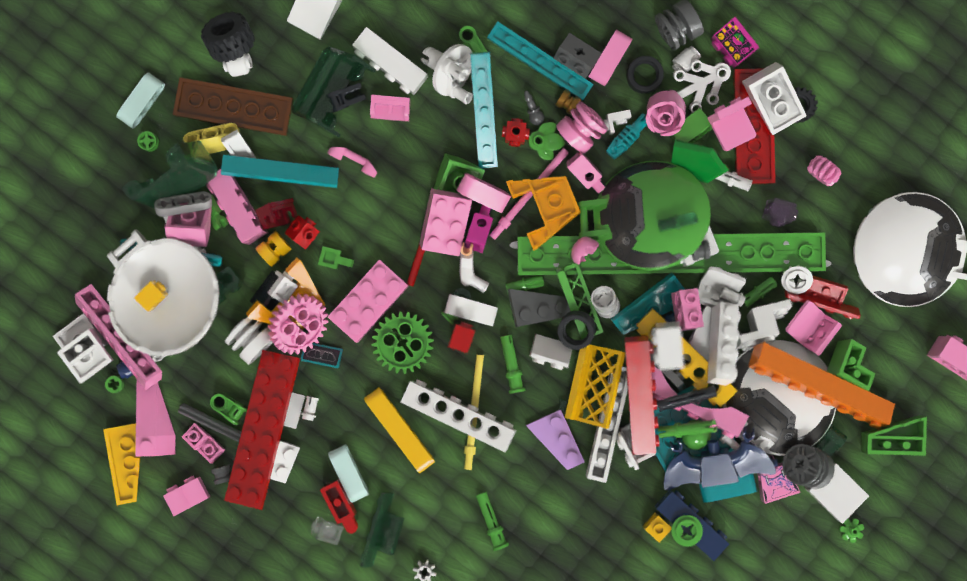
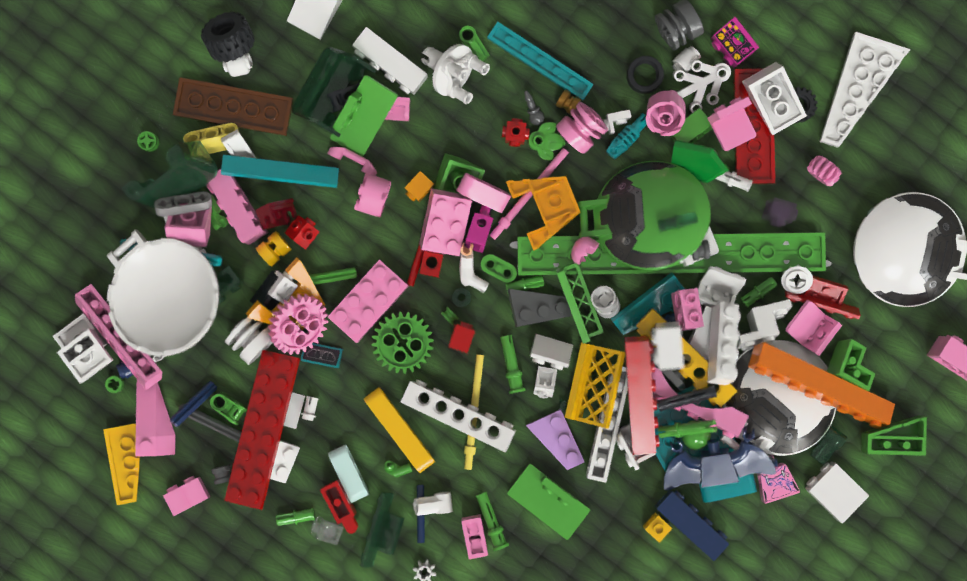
(140, 100): light aqua beam -> none
(151, 295): yellow brick -> none
(193, 404): none -> dark blue axle
(203, 443): bright pink slope -> none
(295, 517): none -> bright green axle
(332, 258): bright green plate -> none
(333, 276): none -> bright green axle
(363, 115): none -> bright green bracket
(372, 195): none -> bright pink brick
(396, 470): none -> bright green arm
(419, 187): none -> light orange brick
(420, 518): none -> dark blue bar
(425, 270): none -> red brick
(439, 504): none -> white piece
(471, 310): white beam -> none
(474, 536): none -> bright pink brick
(484, 109): tile -> none
(498, 268): none -> bright green plate
(545, 382): none -> white bracket
(548, 501): none -> bright green bracket
(576, 344): black tyre -> none
(577, 55): dark grey brick -> none
(580, 166): bright pink torso -> none
(610, 57): bright pink beam -> none
(696, 529): bright green gear -> none
(732, 296): white pin -> none
(808, 466): dark grey wheel -> none
(851, 530): bright green plant -> none
(862, 77): none -> white wing

